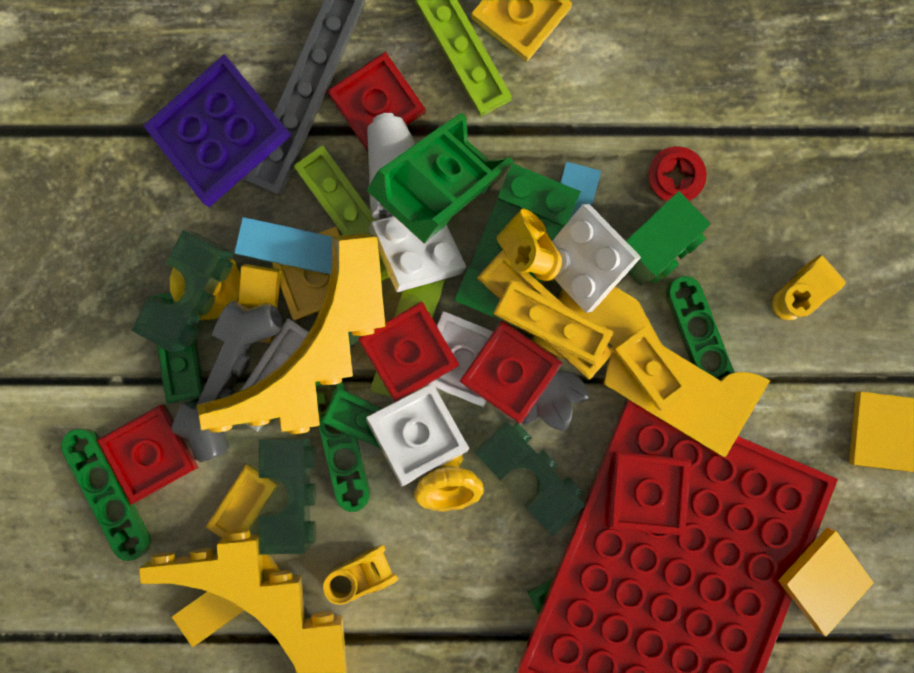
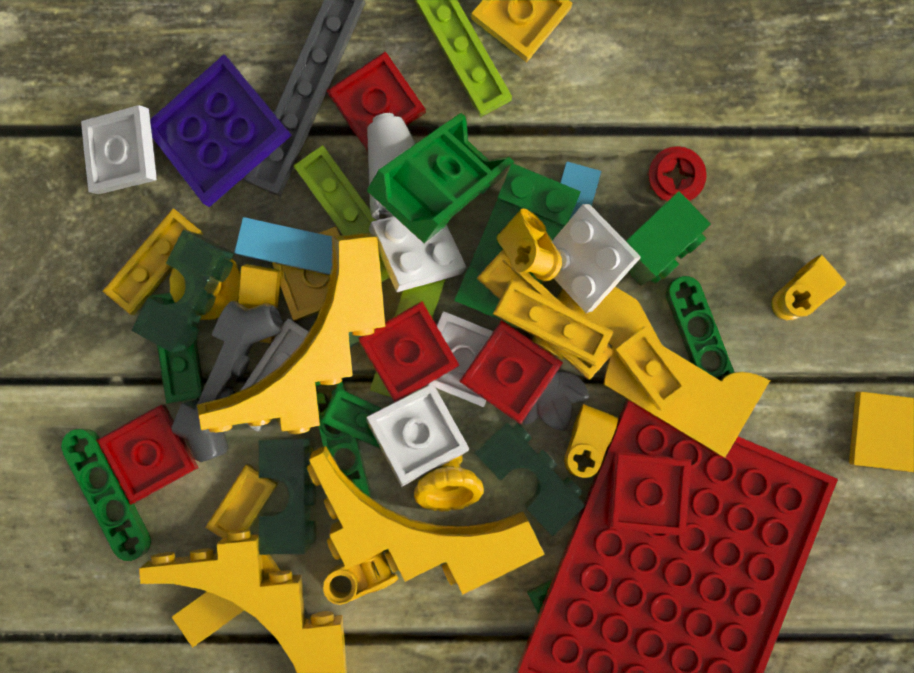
(118, 150): none -> white plate
(148, 264): none -> yellow tile
(366, 528): none -> yellow arch
(592, 434): none -> yellow piece
(826, 581): yellow tile -> none

